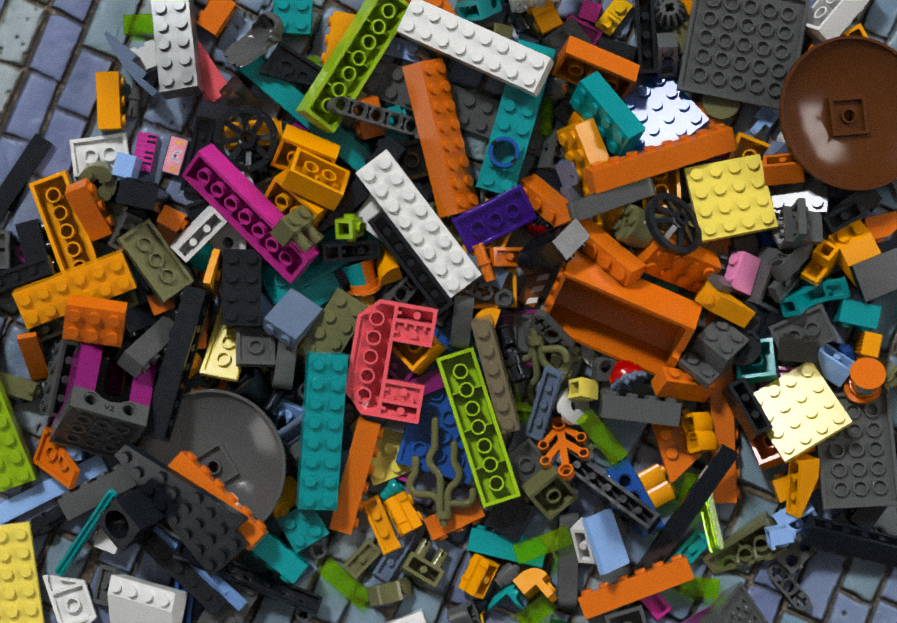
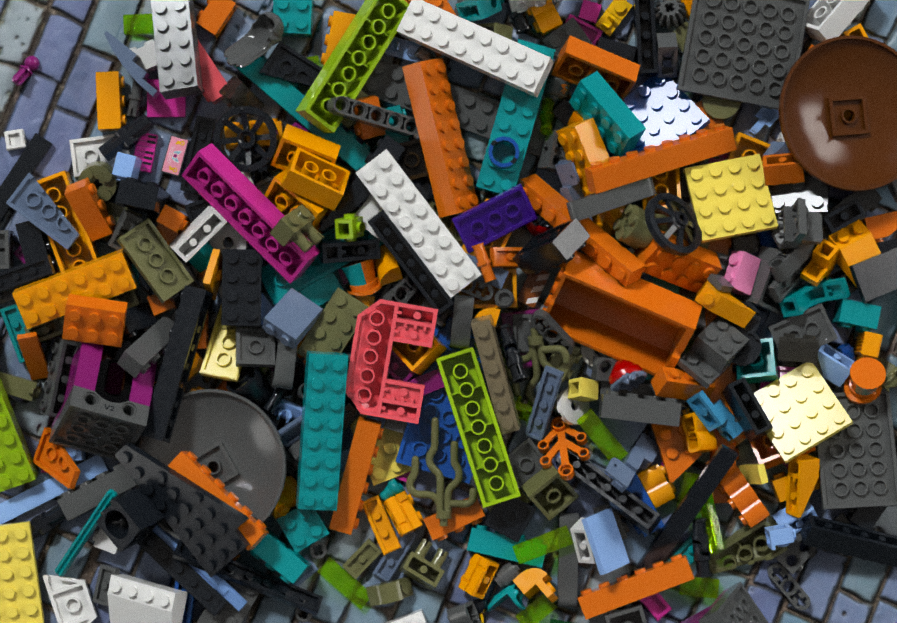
(15, 139): none -> white tile
(15, 326): none -> teal plate
(31, 64): none -> magenta axle
(38, 208): none -> sand blue wing
(126, 137): none -> black piece
(164, 108): none -> dark pink tile
(639, 456): none -> sand blue piece
(700, 543): none -> black piece
(717, 417): none -> dark azure plate
(742, 497): none -> orange brick
(754, 473): none -> light yellow tile

